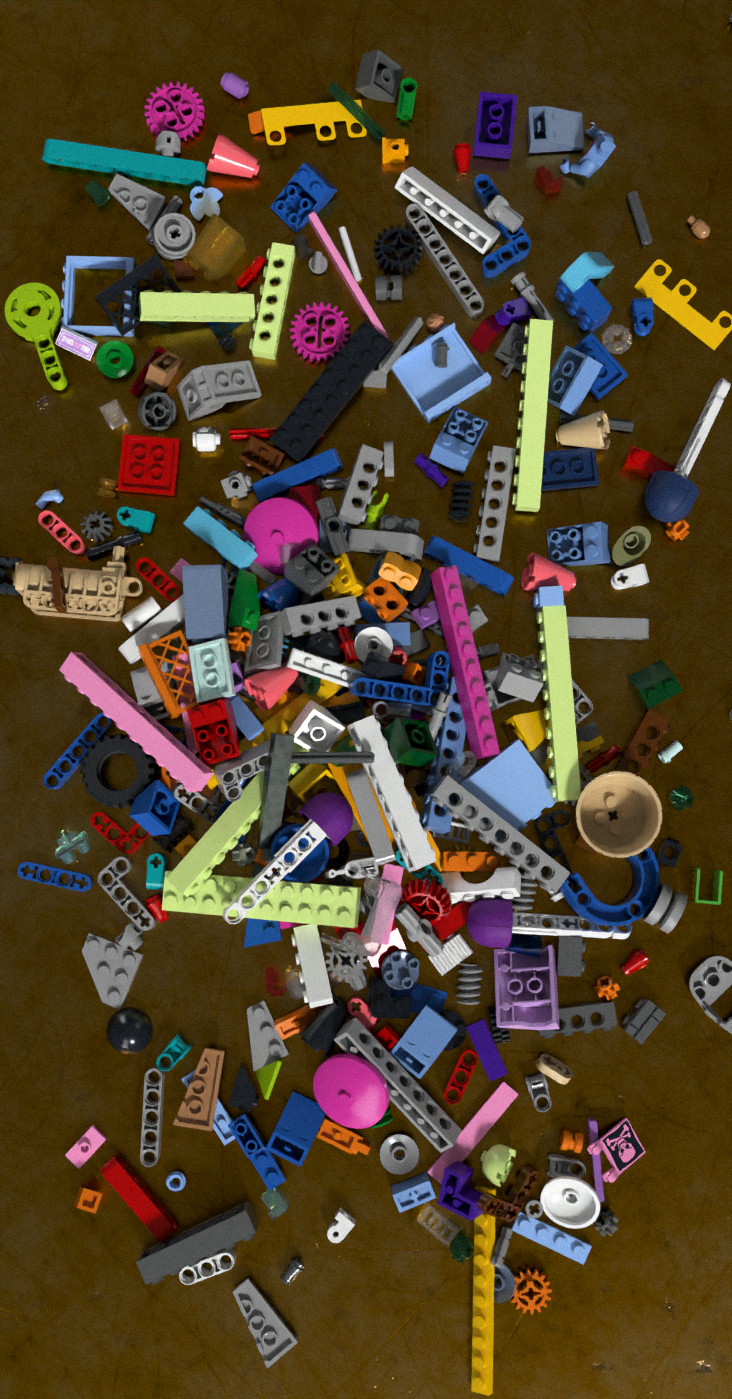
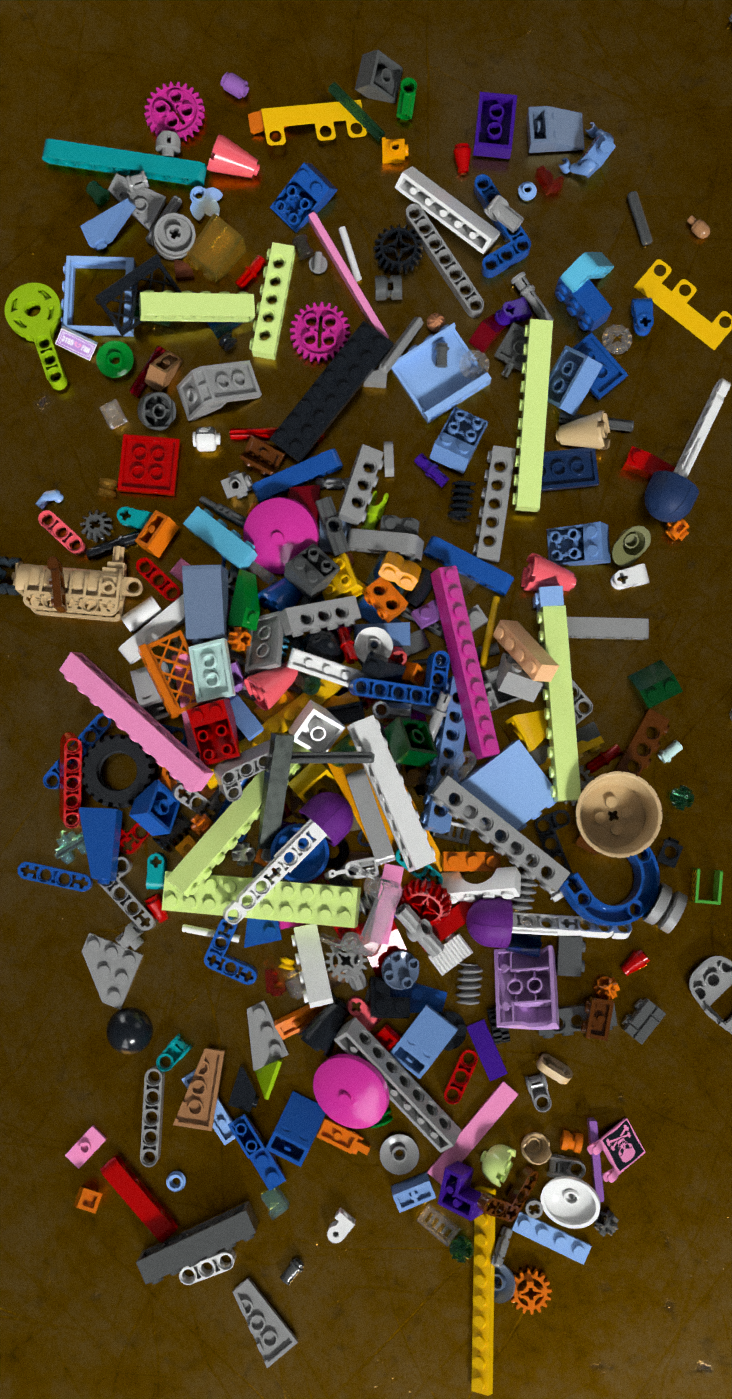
(66, 772): none -> red beam
(102, 841): none -> blue slope
(106, 226): none -> medium blue slope
(137, 181): none -> light grey bush
(157, 533): none -> orange brick
(201, 824): none -> orange gear
(206, 932): none -> white bar
(220, 952): none -> blue beam
(287, 963): none -> yellow bush
(474, 372): none -> clear gear
(489, 632): none -> yellow bar
(525, 650): none -> light nougat brick
(527, 195): none -> light blue plate
(536, 1148): none -> tan hair
(598, 1018): none -> reddish brown bracket

